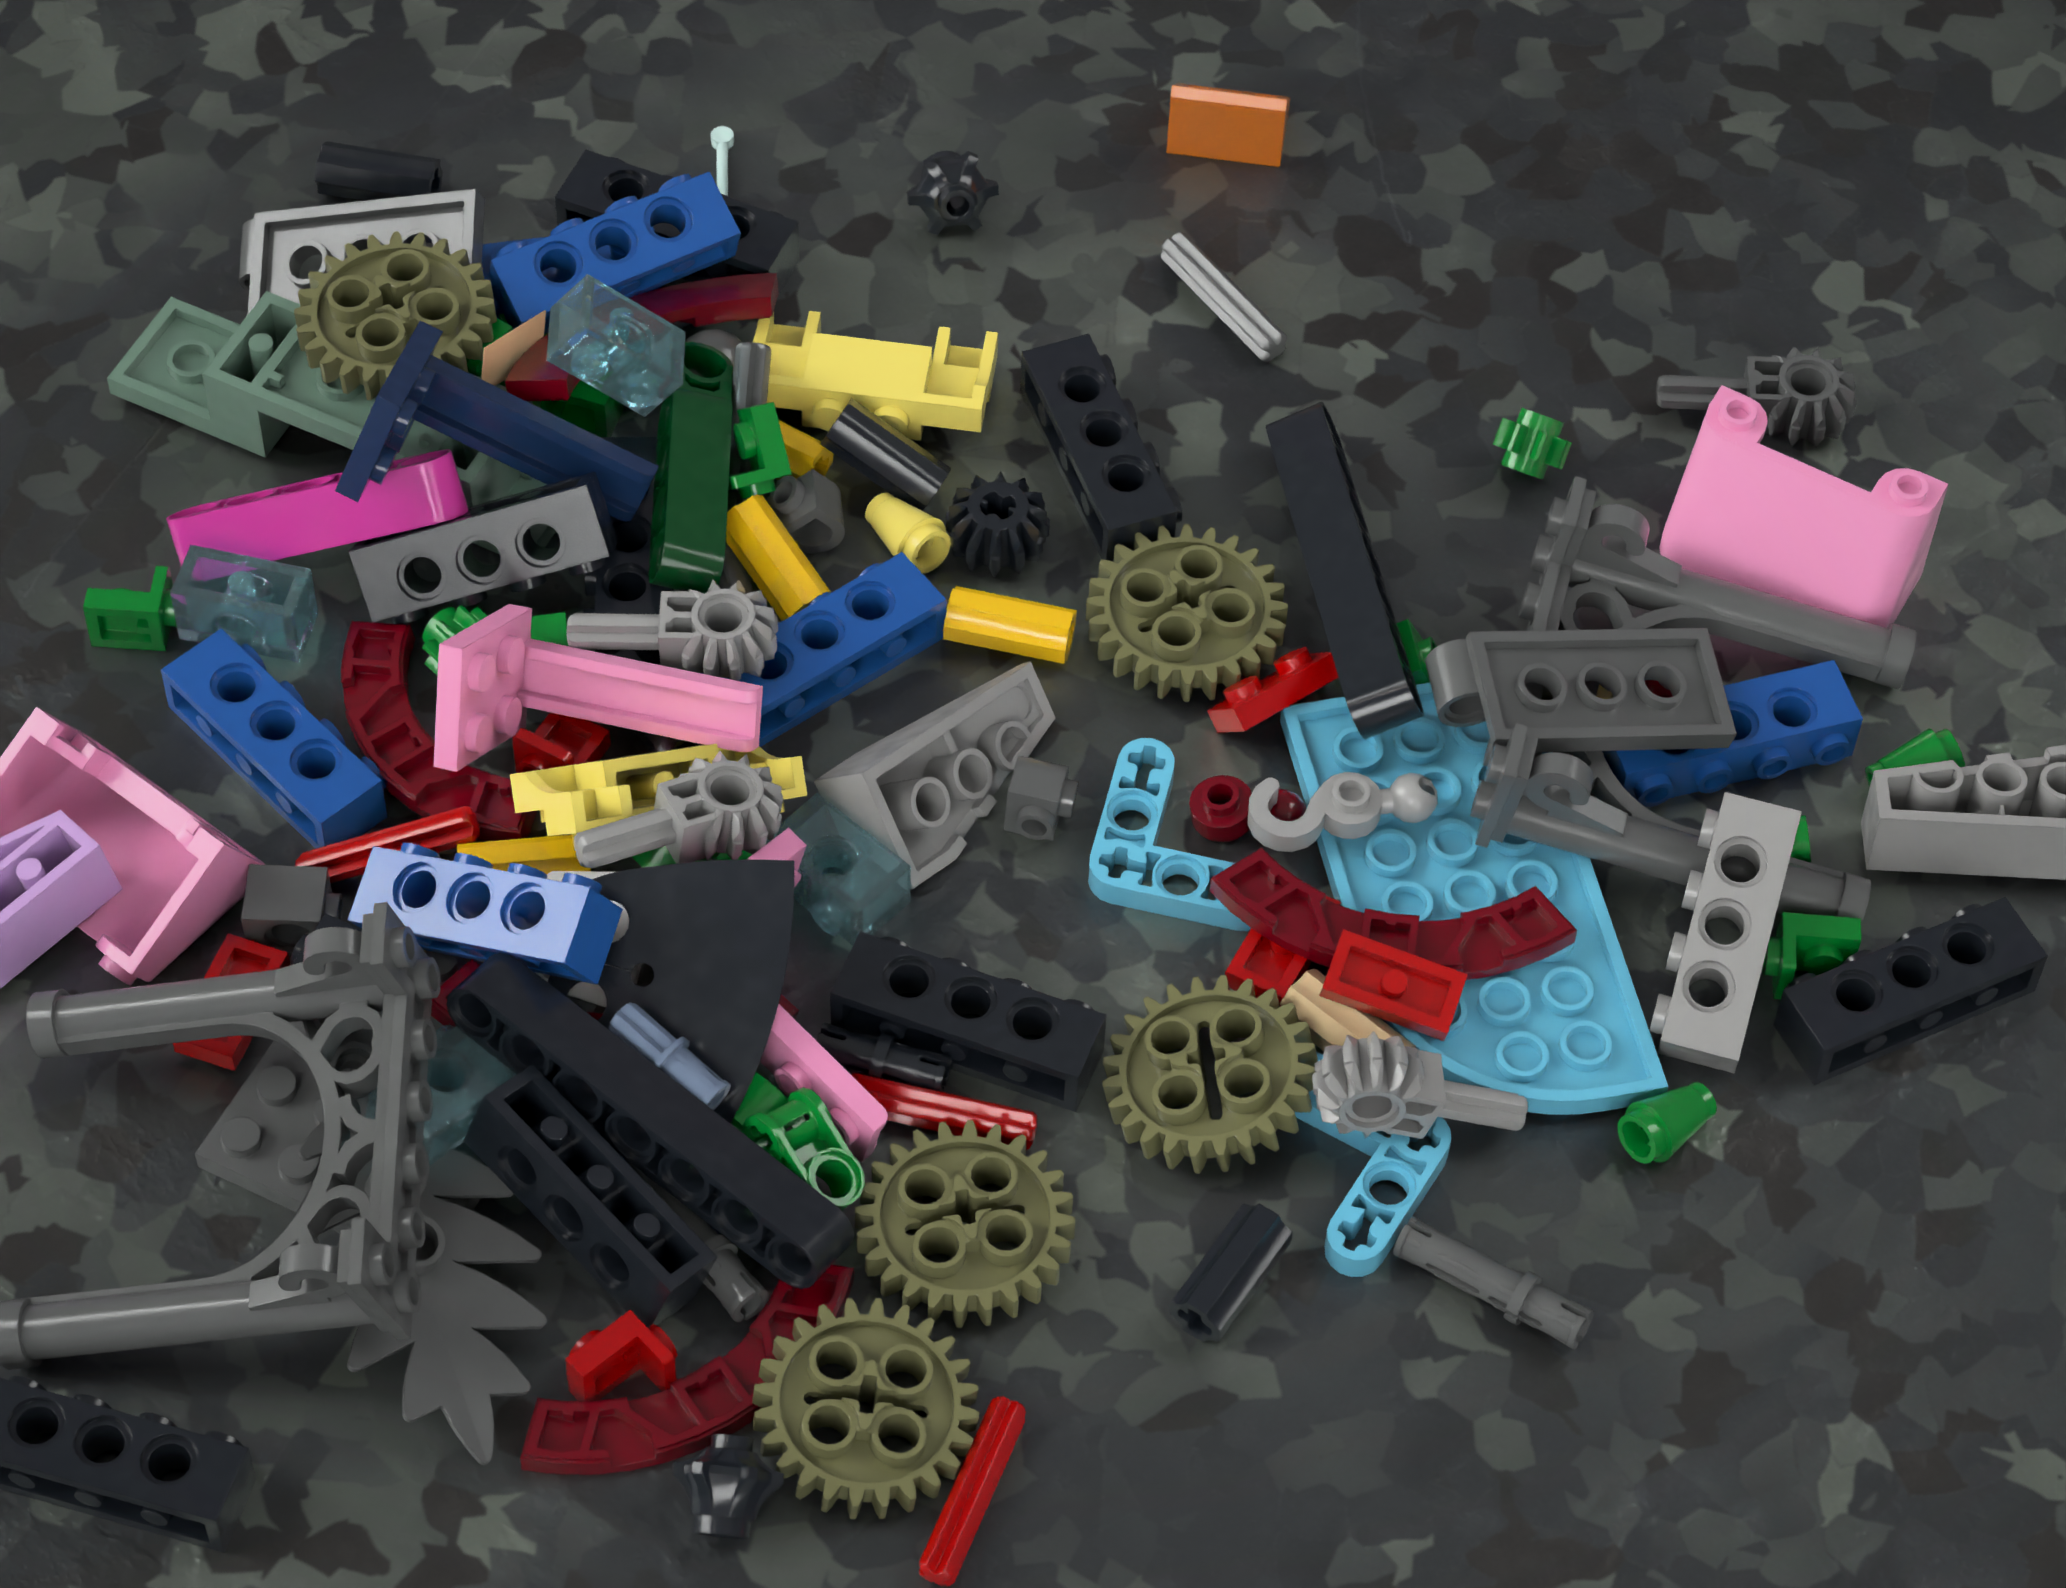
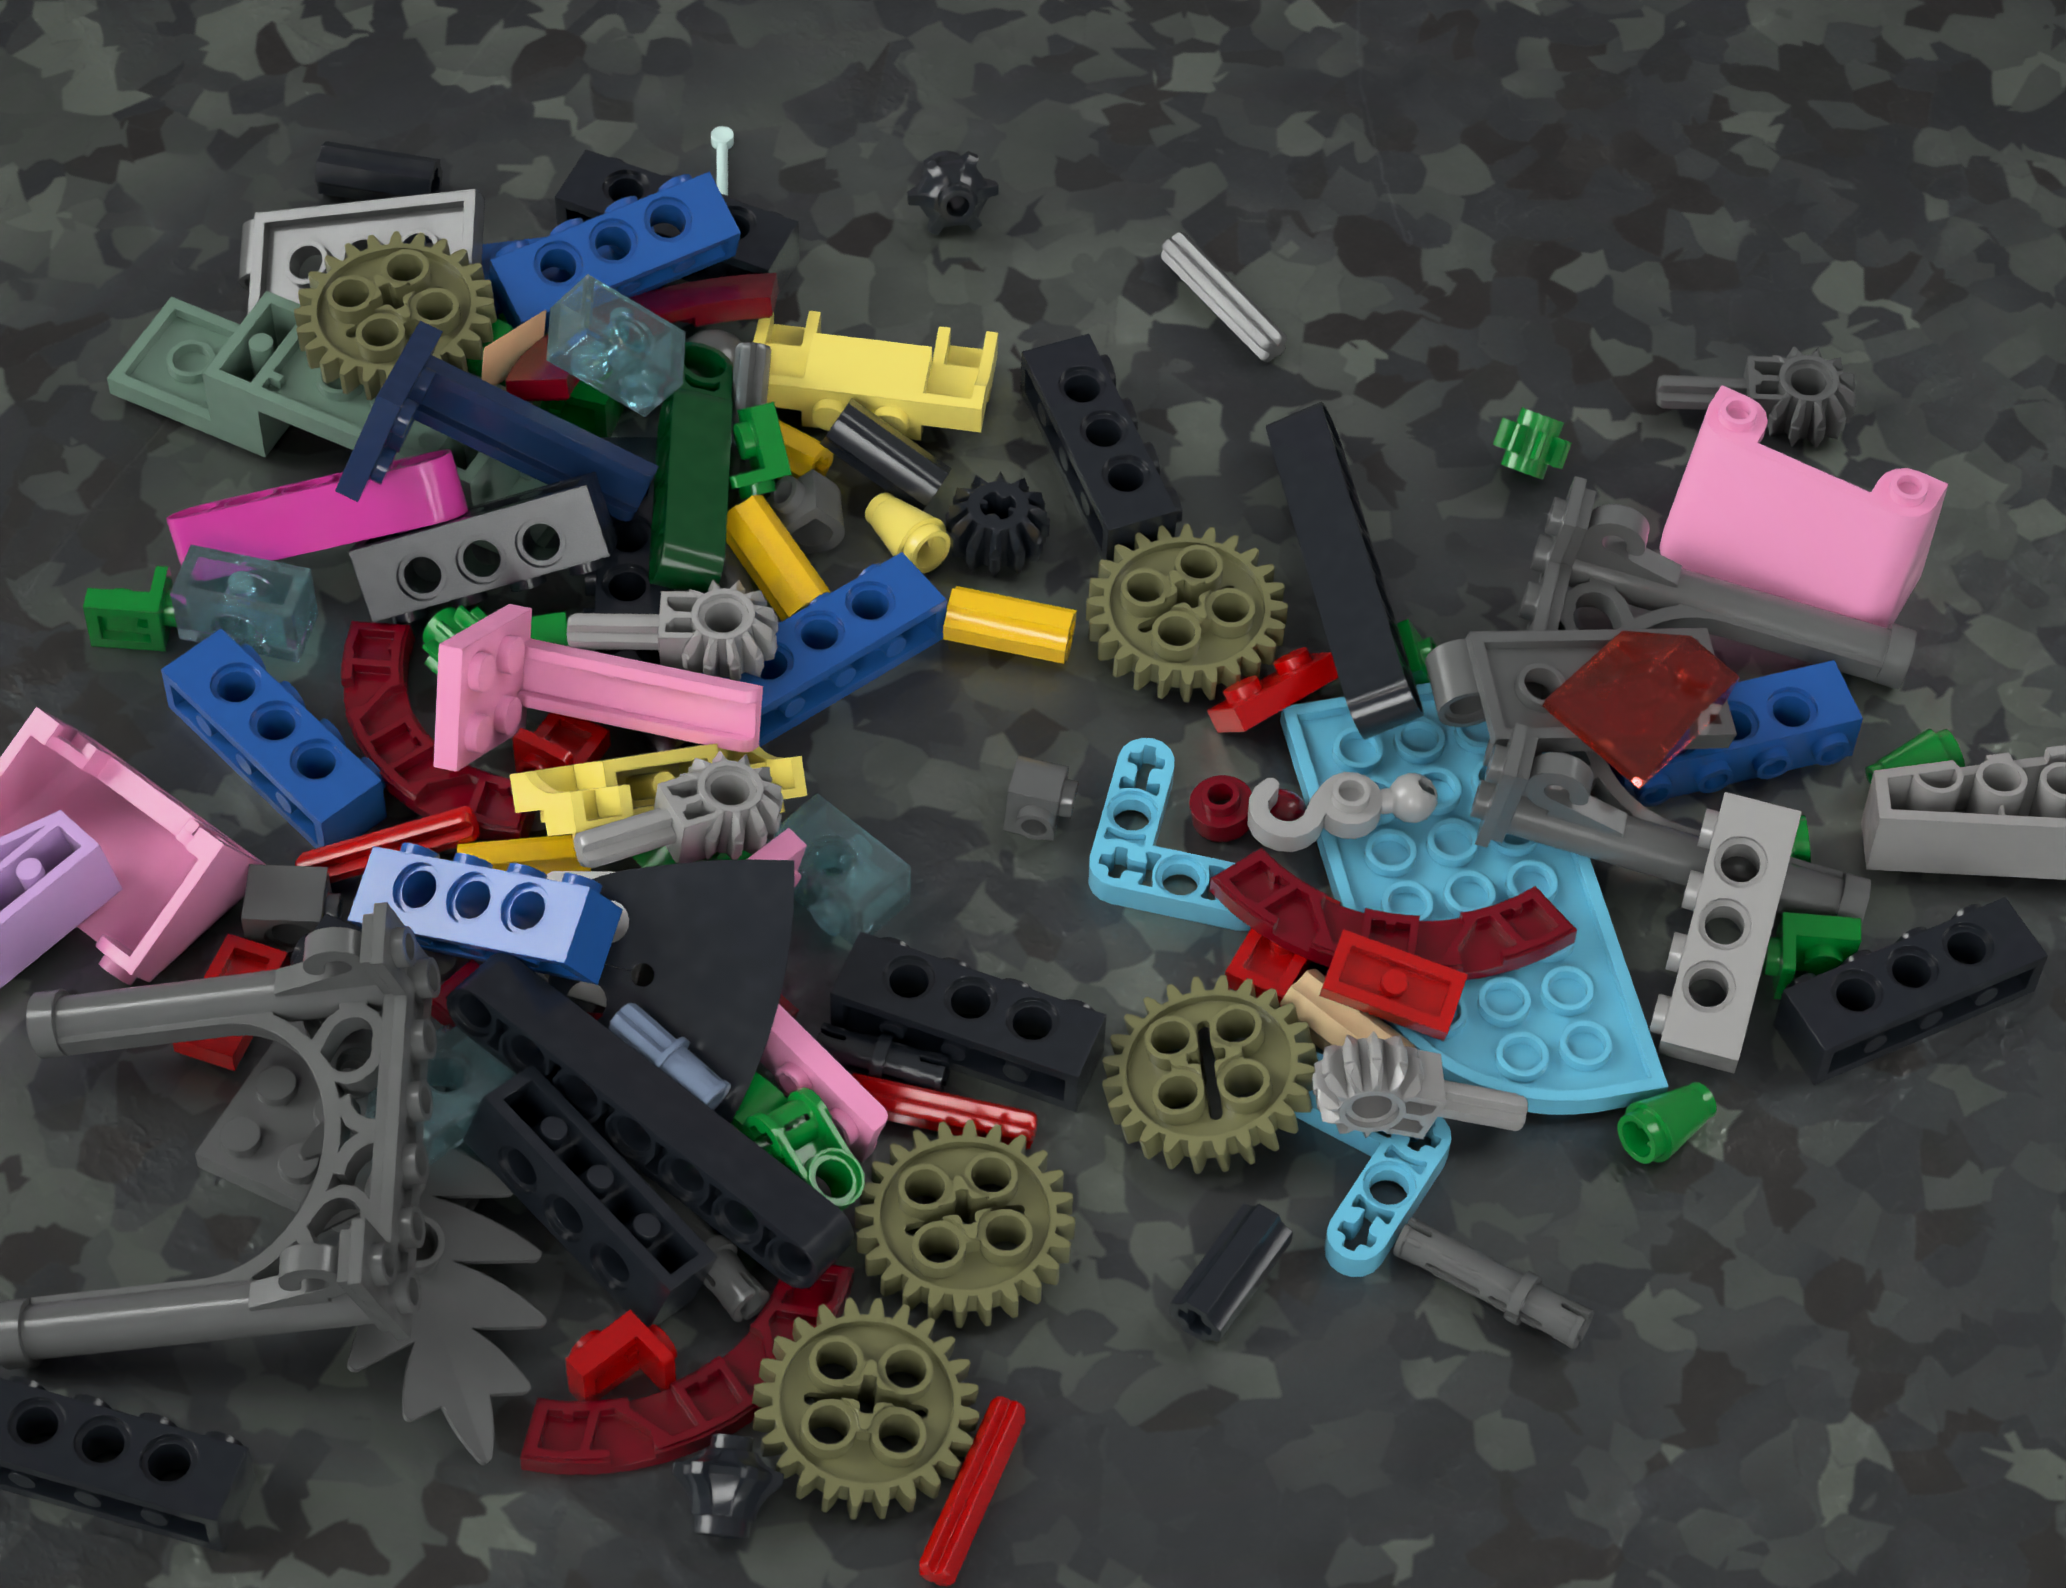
(941, 772): light grey wedge -> none
(1227, 124): orange slope -> none
(1643, 700): none -> clear red slope

